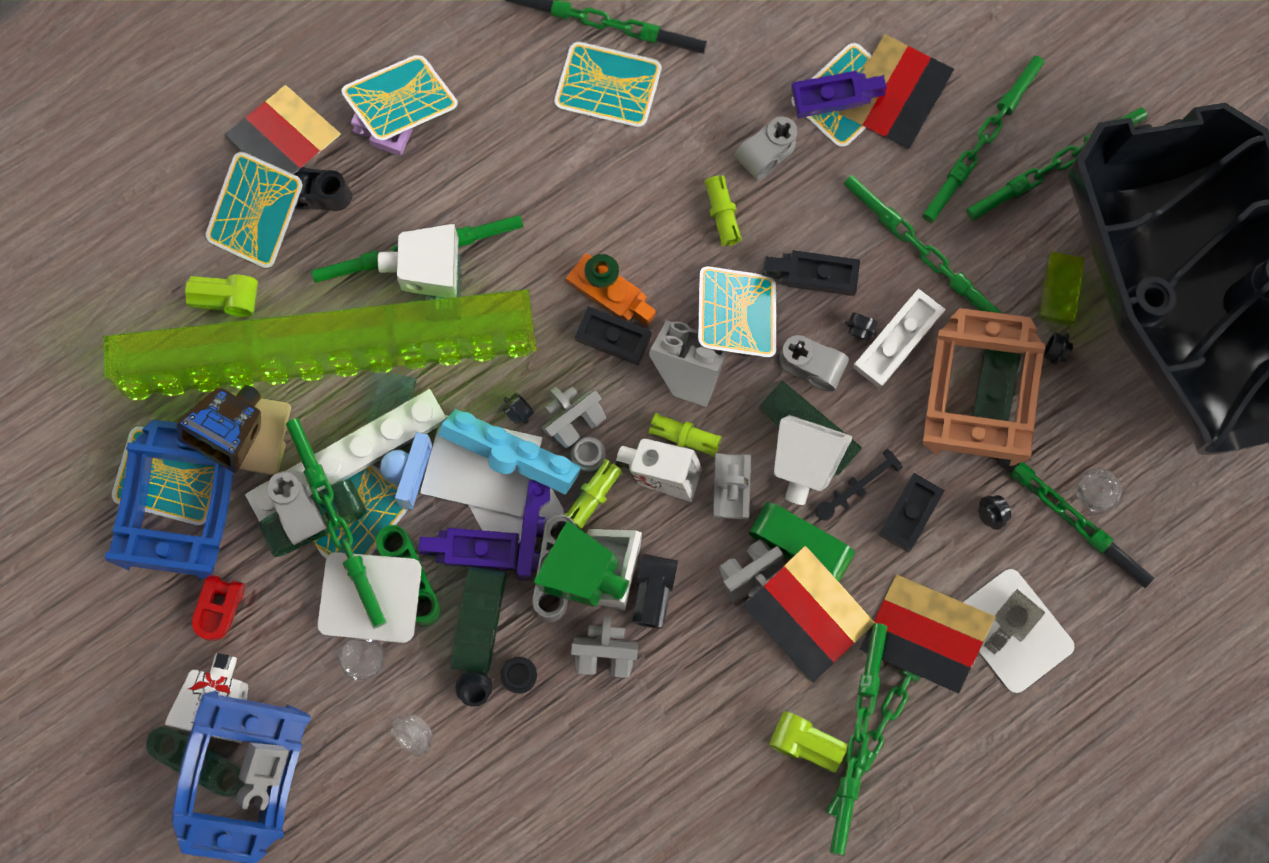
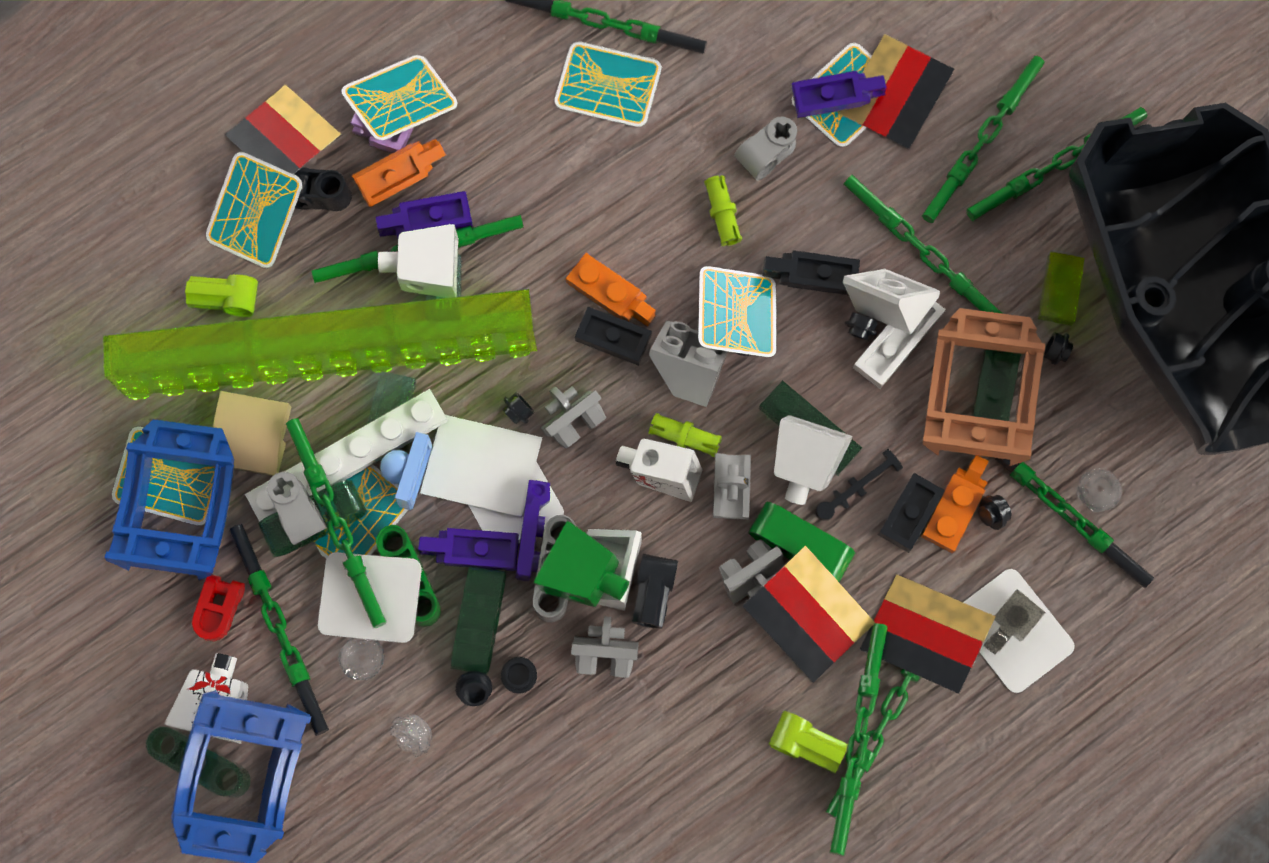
(223, 426): torso -> none
(260, 769): light grey plate -> none
(297, 672): none -> piece
(397, 171): none -> orange hinge
(426, 213): none -> dark purple hinge
(508, 451): medium azure hinge -> none
(588, 454): light grey plate -> none
(593, 493): lime pin -> none
(601, 280): dark green plate -> none
(817, 363): light grey piece -> none
(890, 298): none -> white slope
(956, 506): none -> orange hinge

